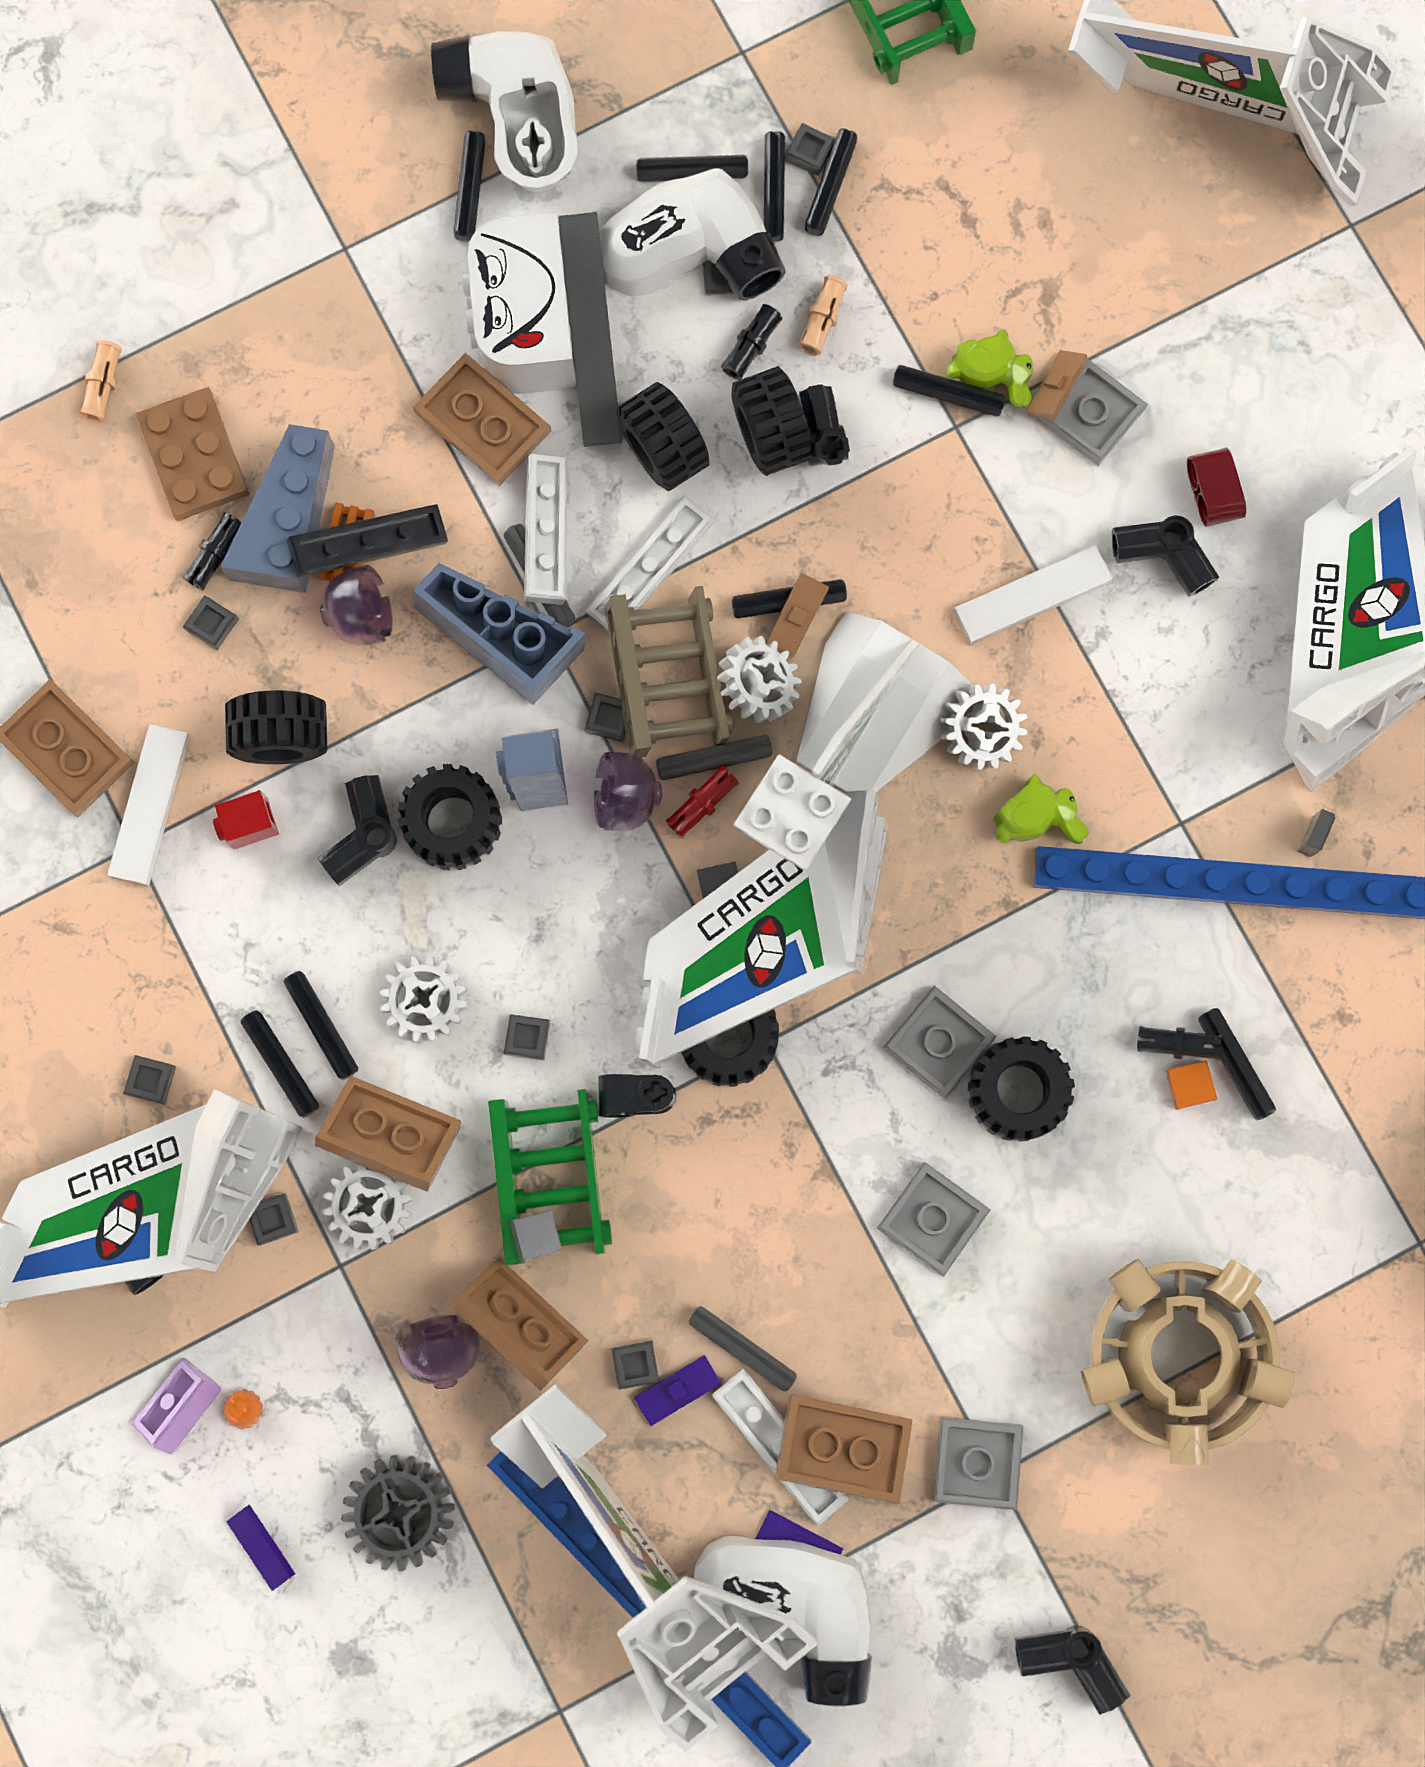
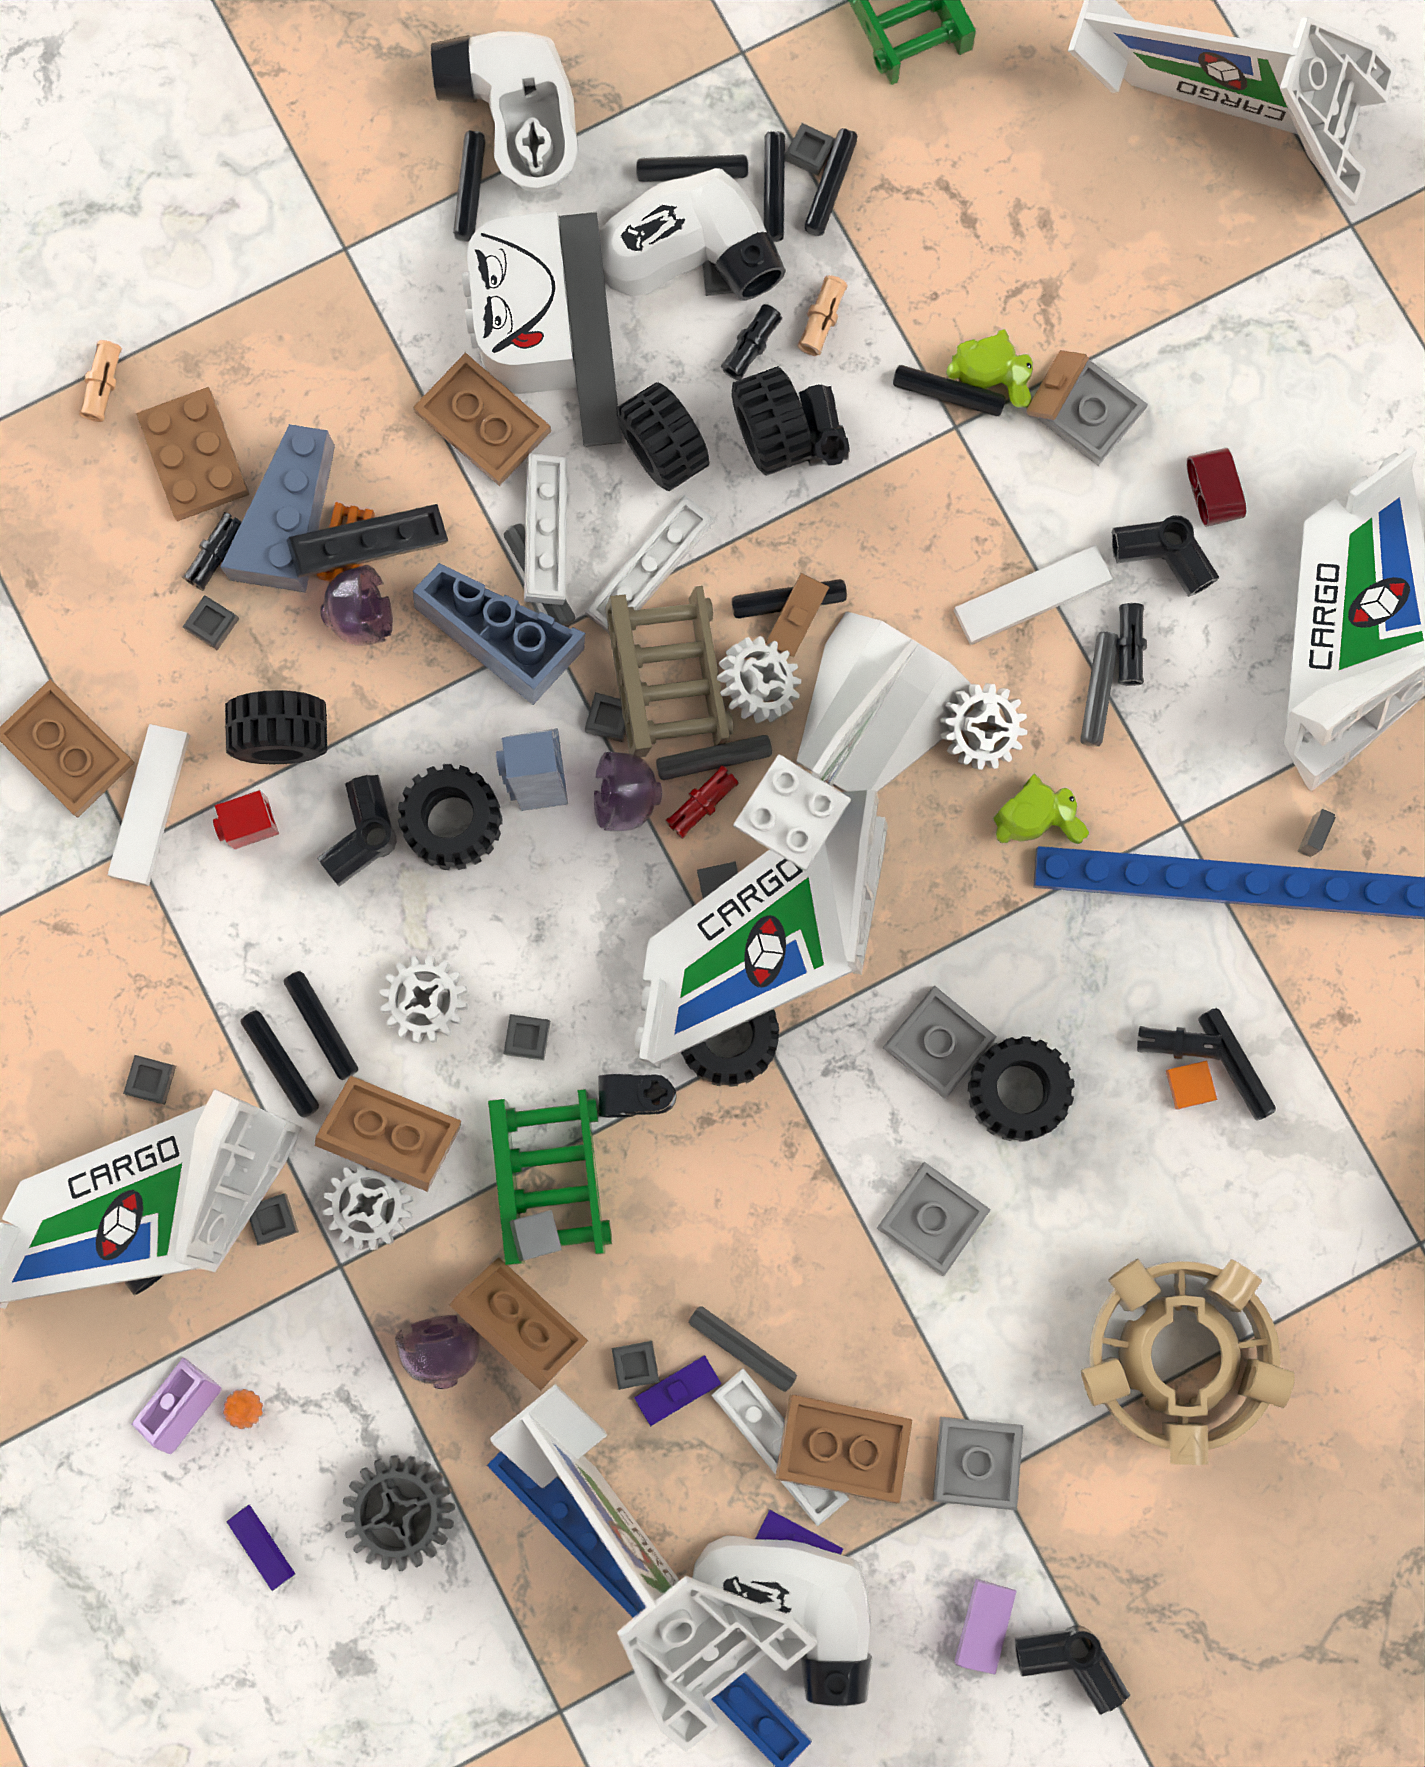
(985, 1627): none -> lavender slope
(1099, 689): none -> dark grey axle
(1131, 645): none -> black pin

